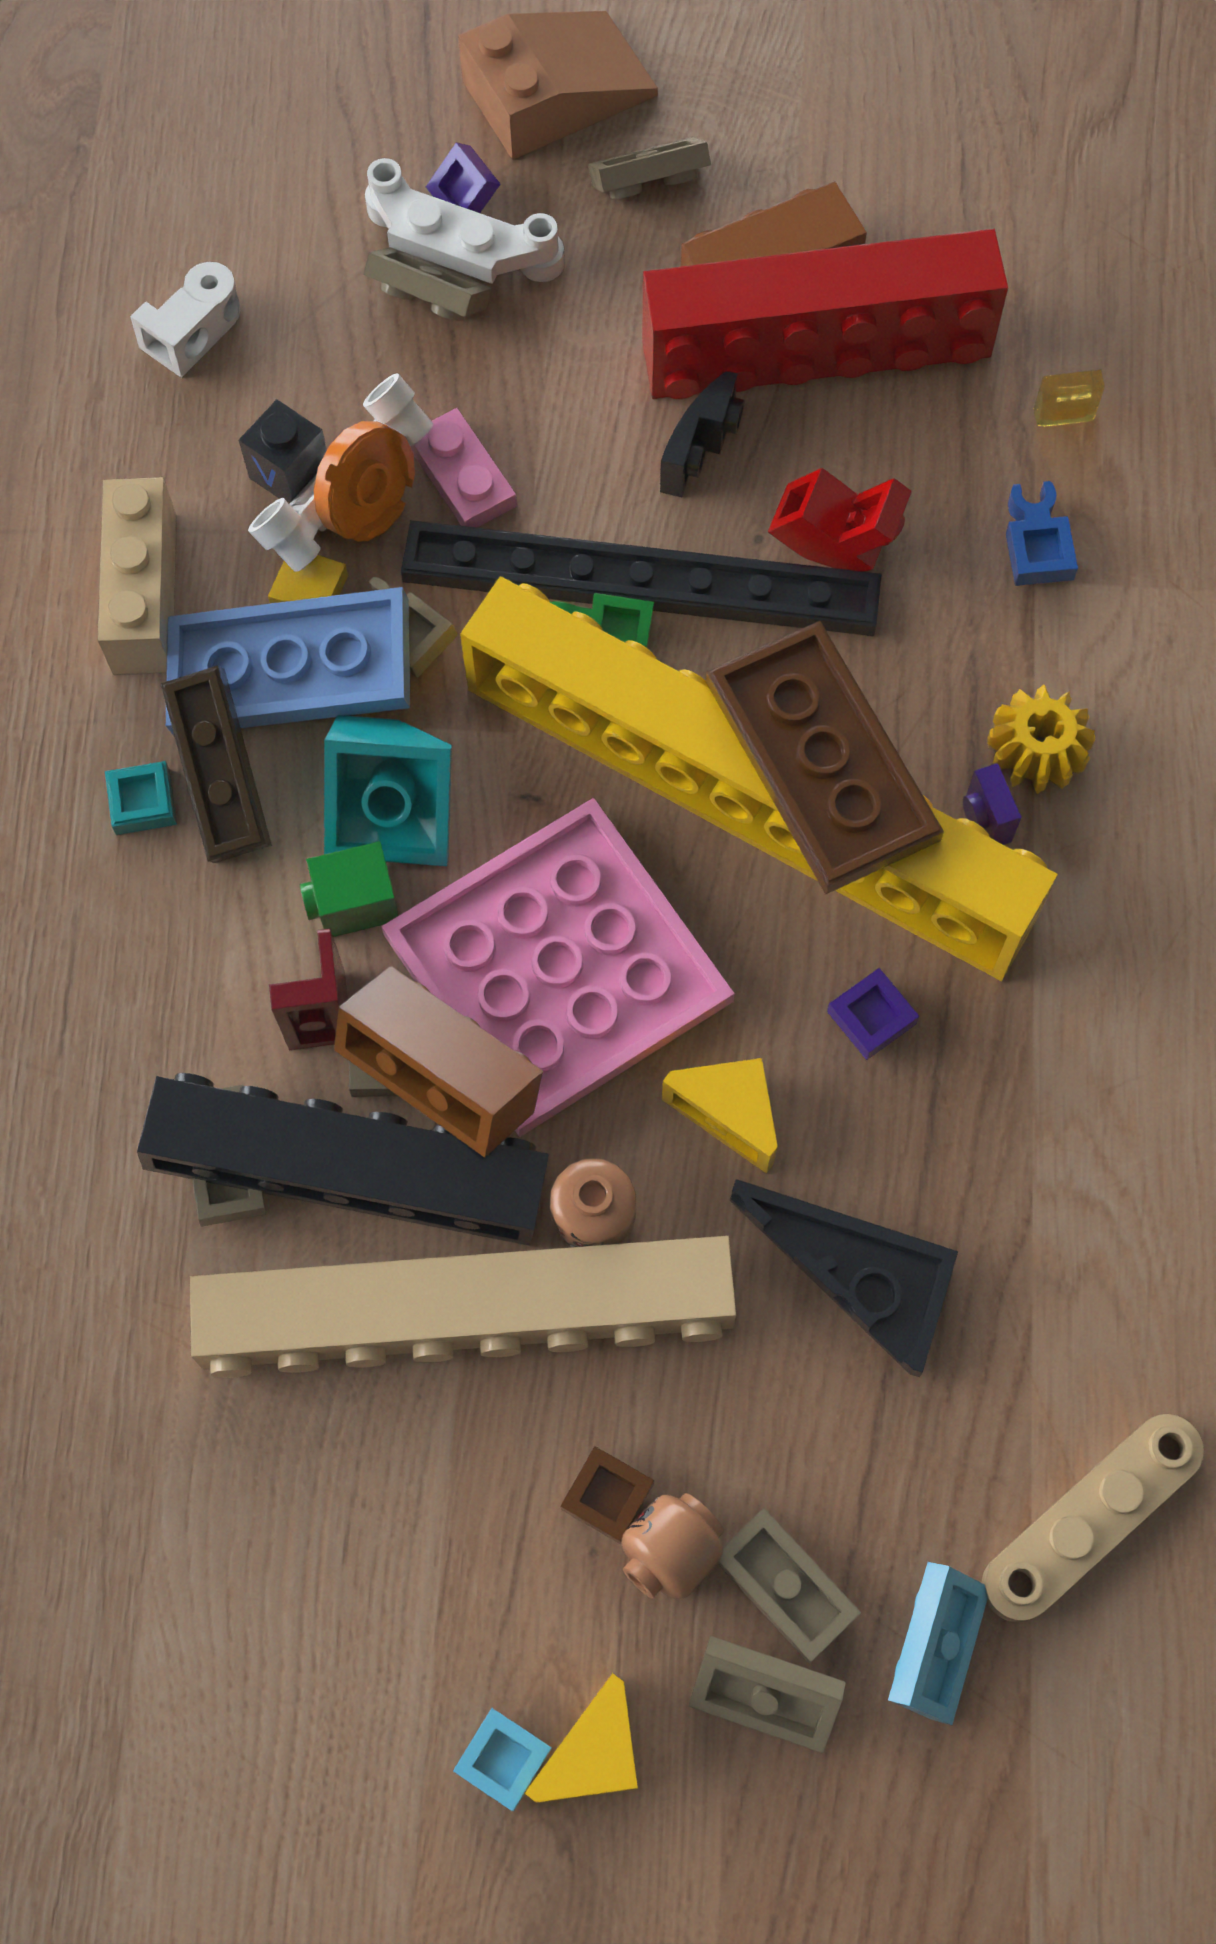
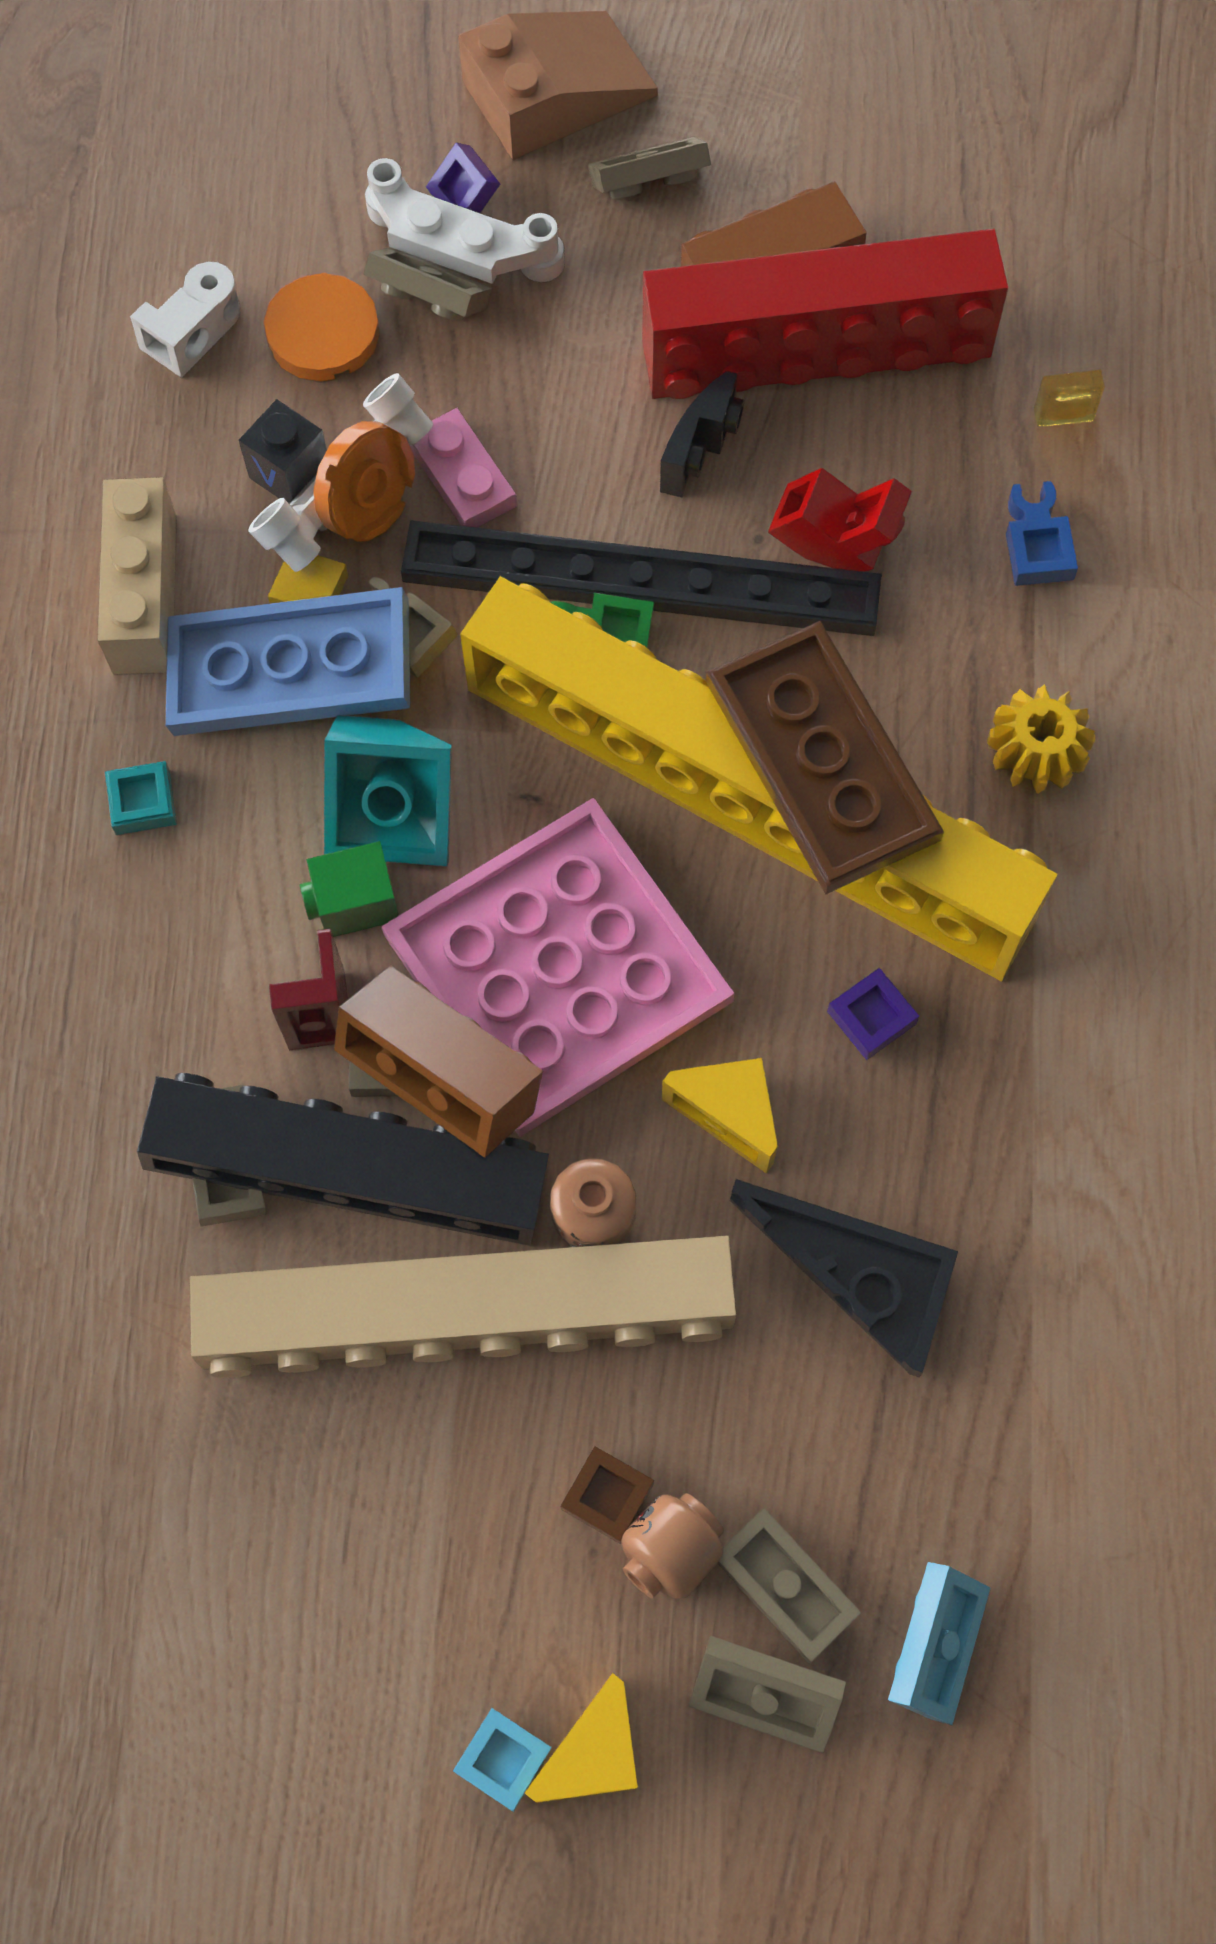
(216, 764): dark brown tile -> none
(321, 326): none -> orange tile
(992, 804): dark purple plate -> none
(1092, 1517): tan plate -> none

